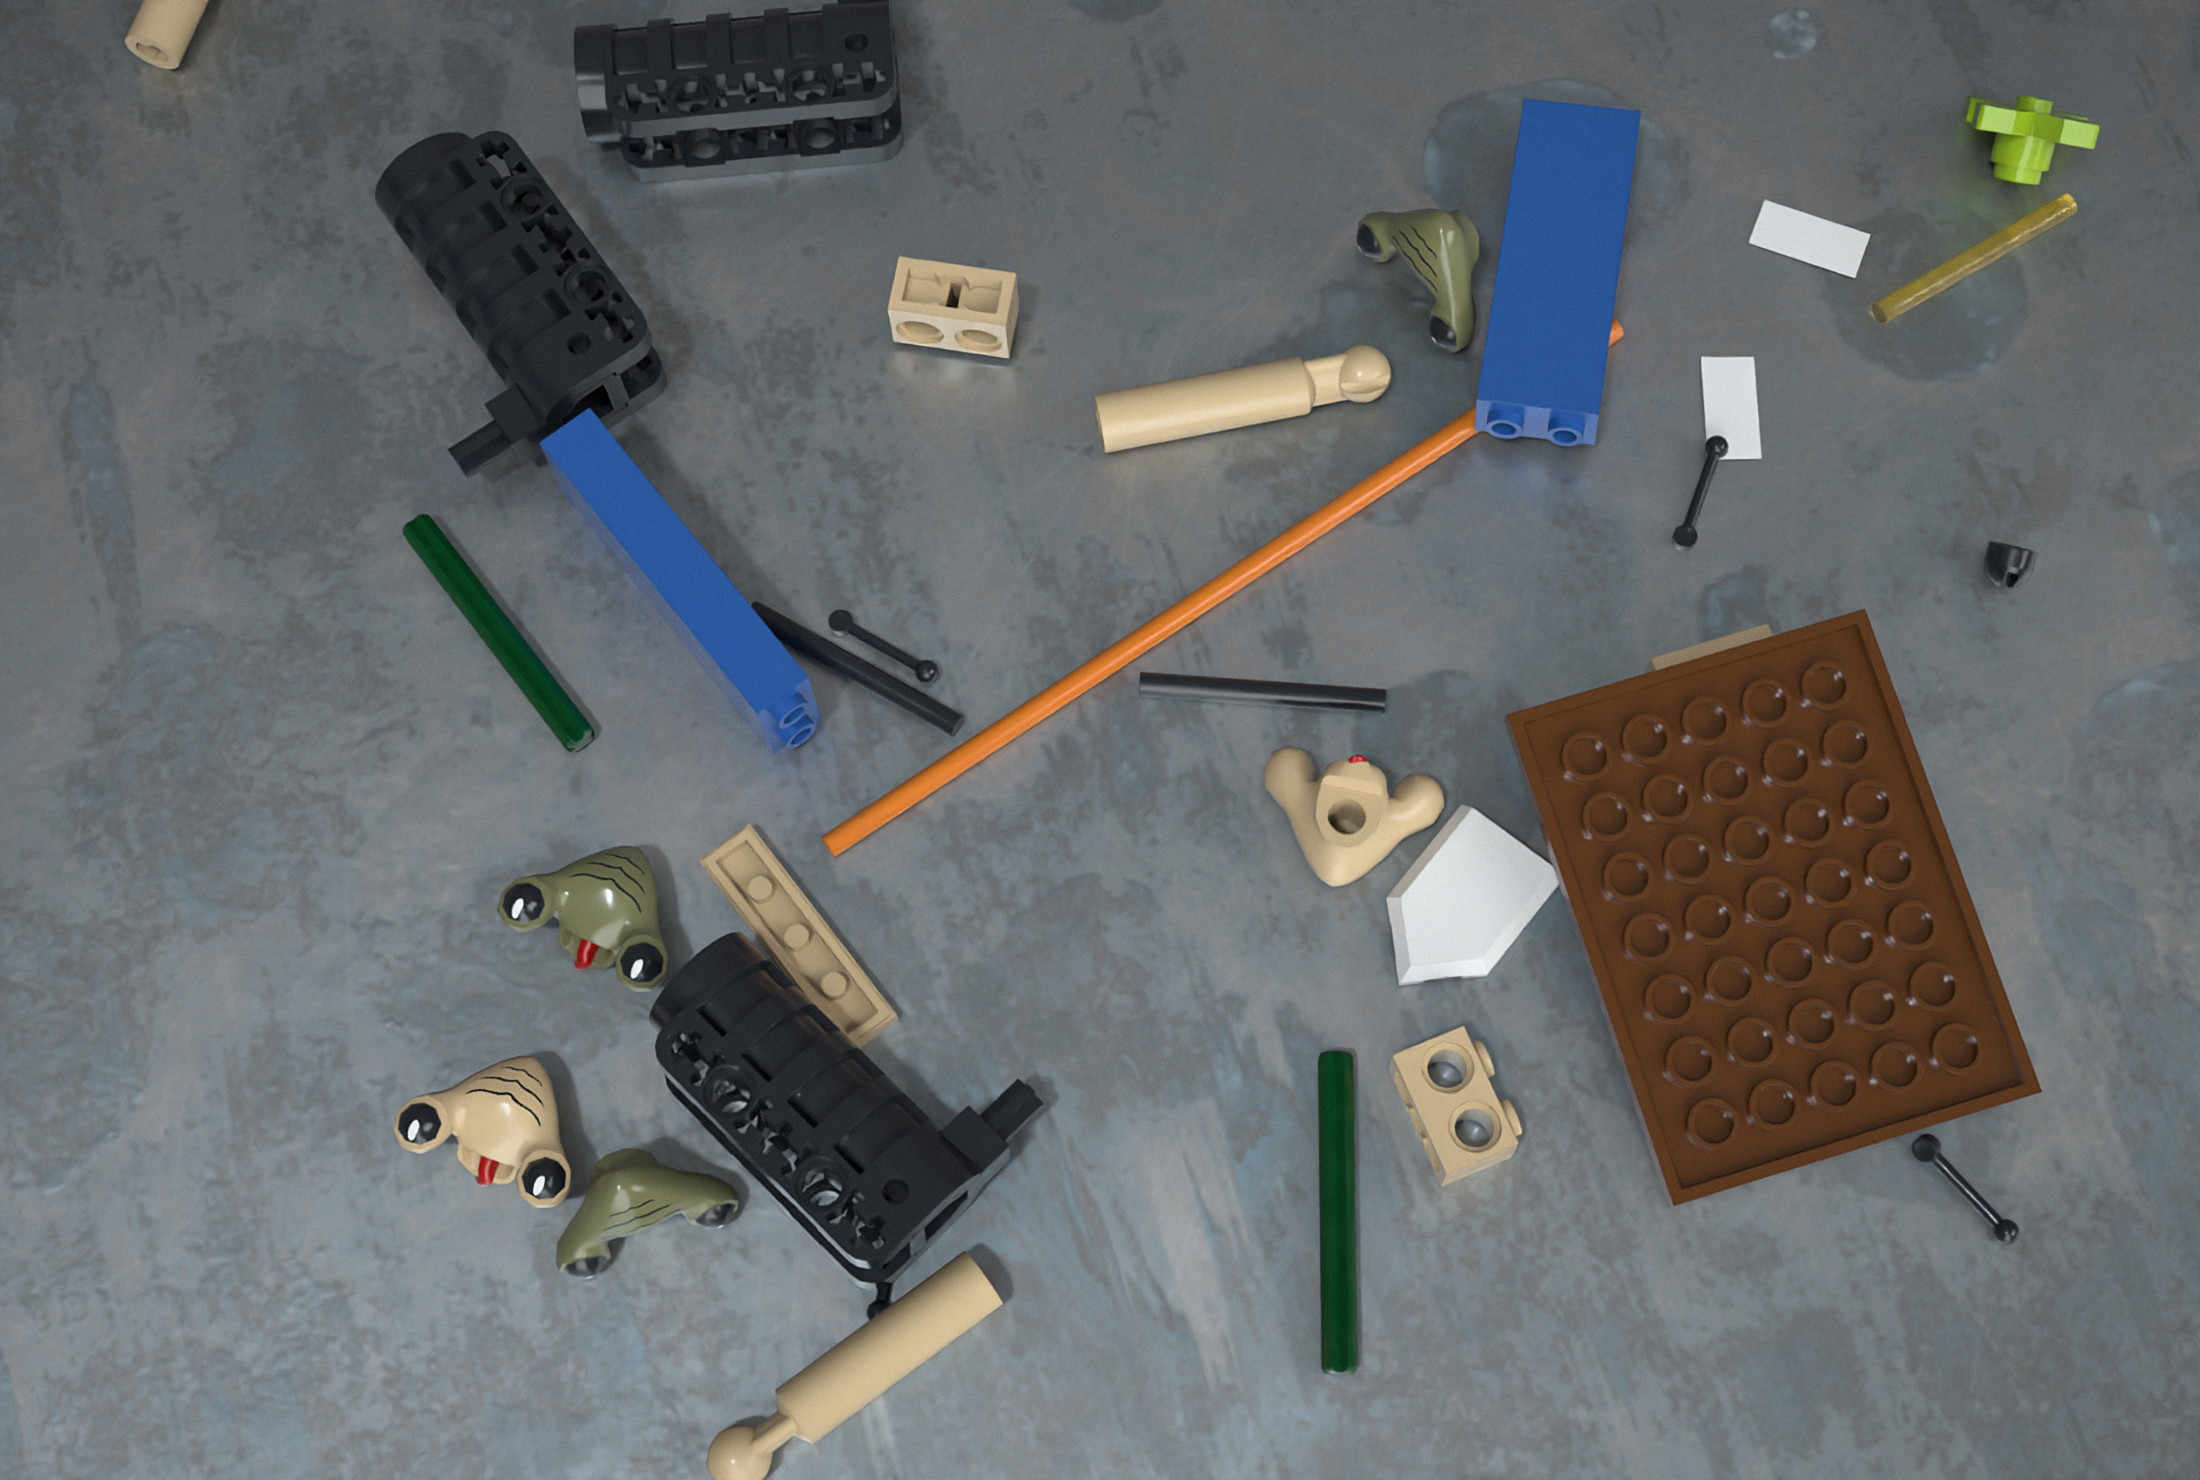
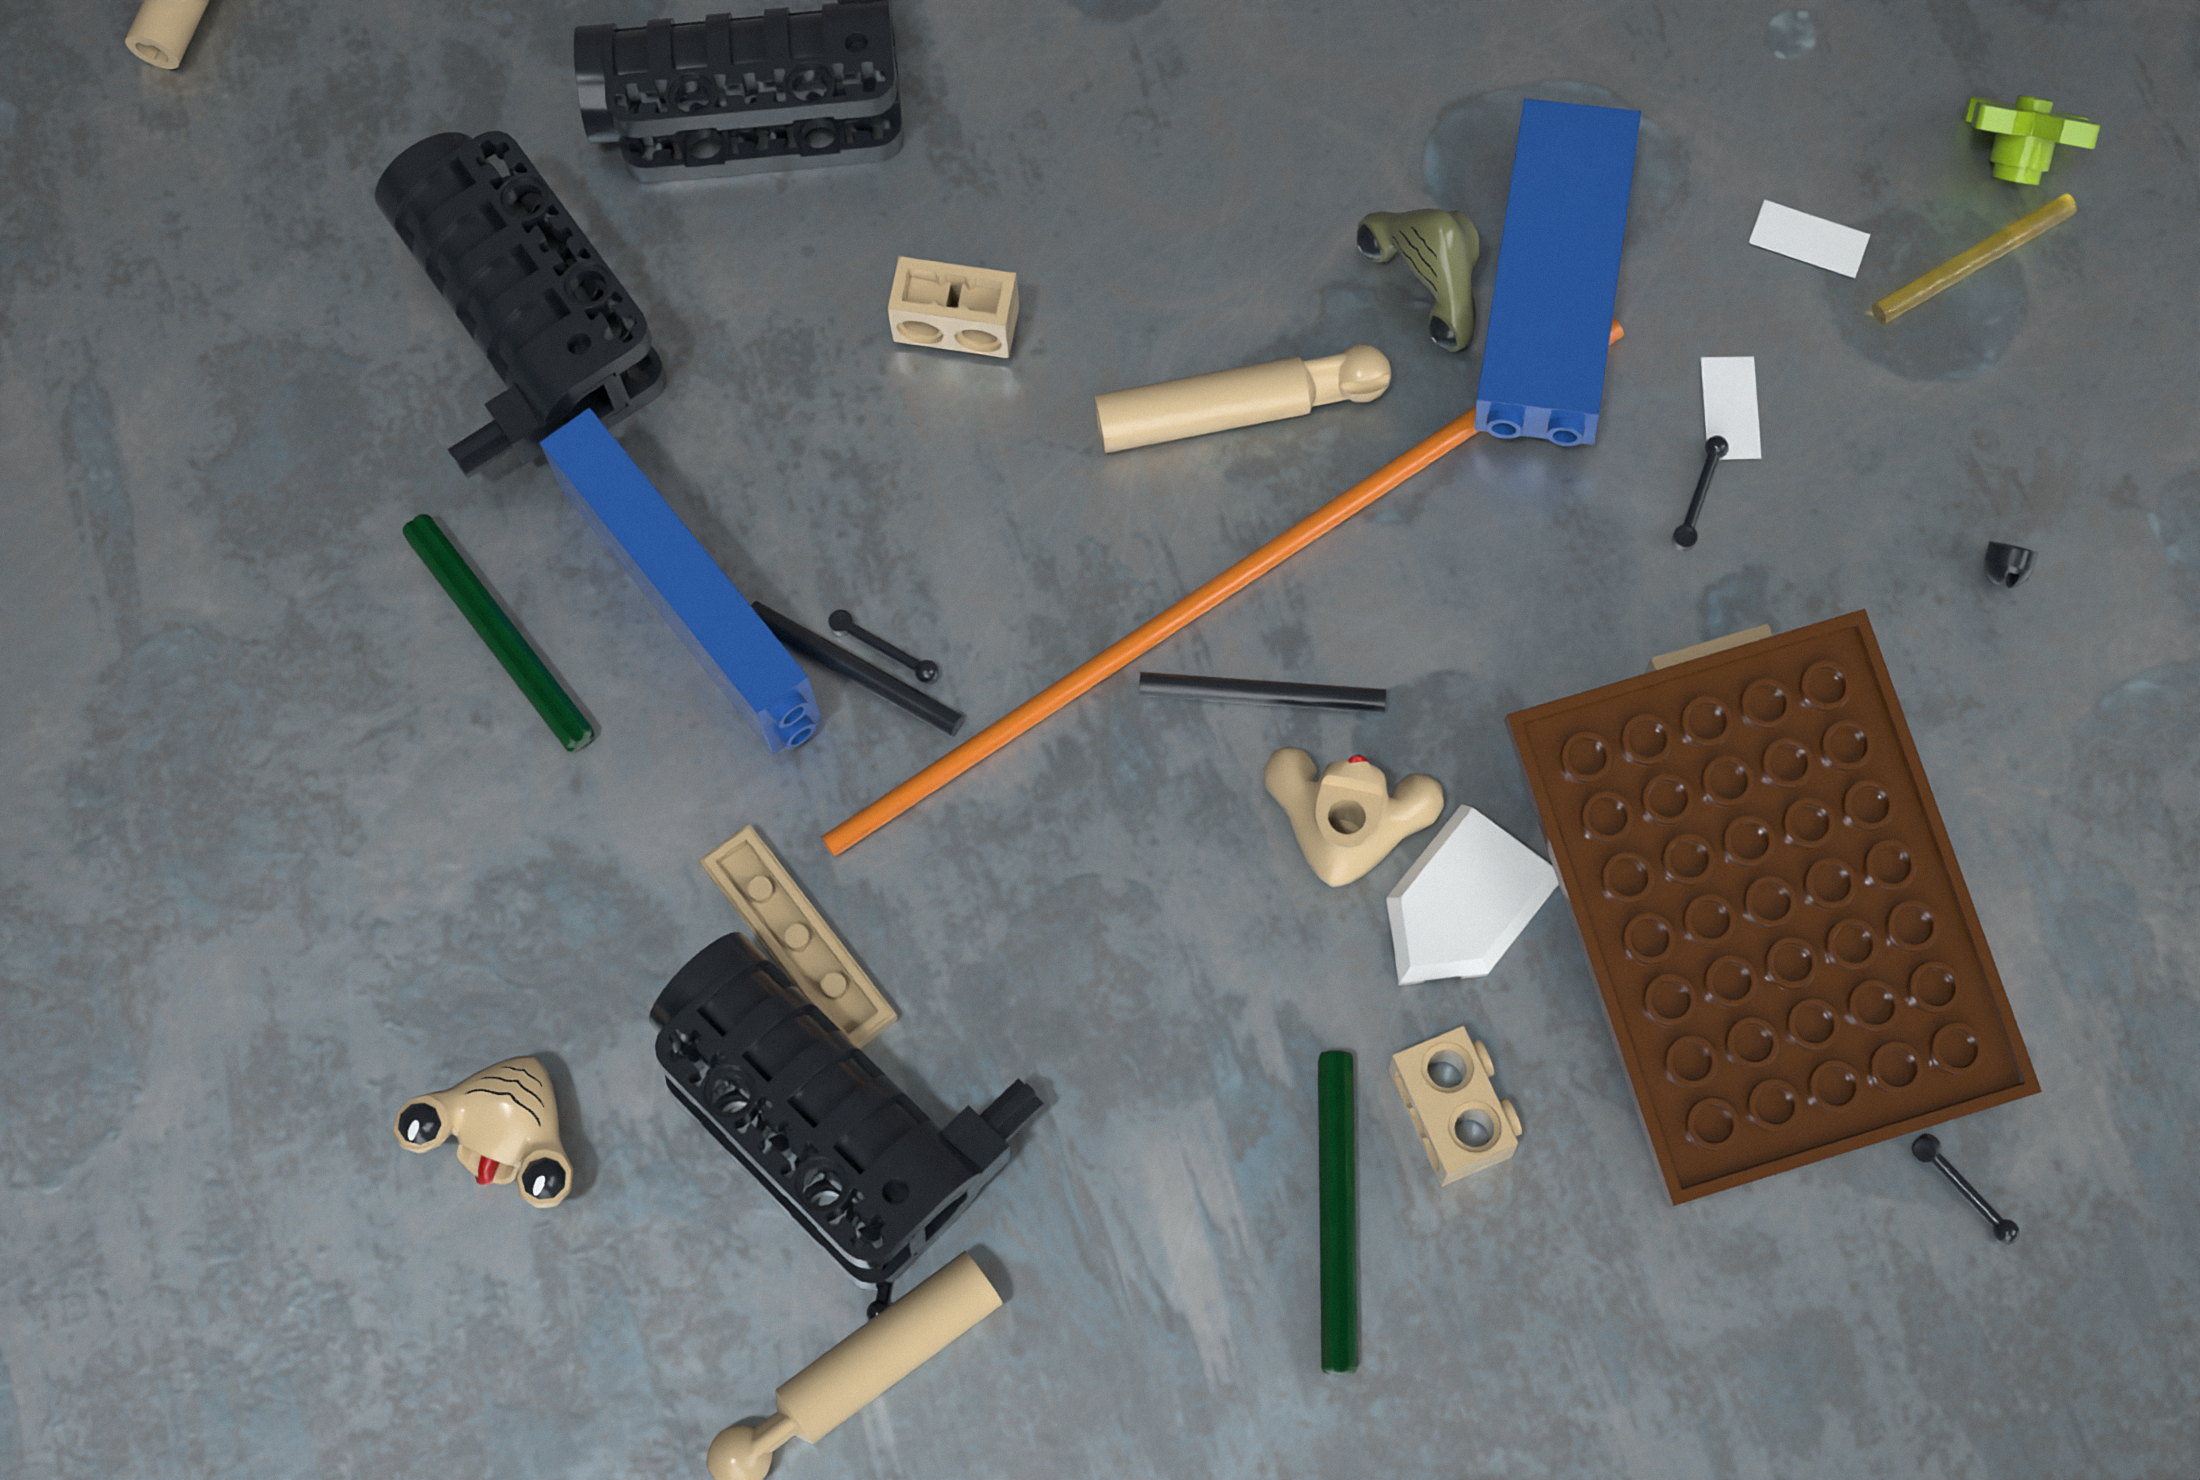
(603, 913): olive head -> none
(631, 1196): olive head -> none

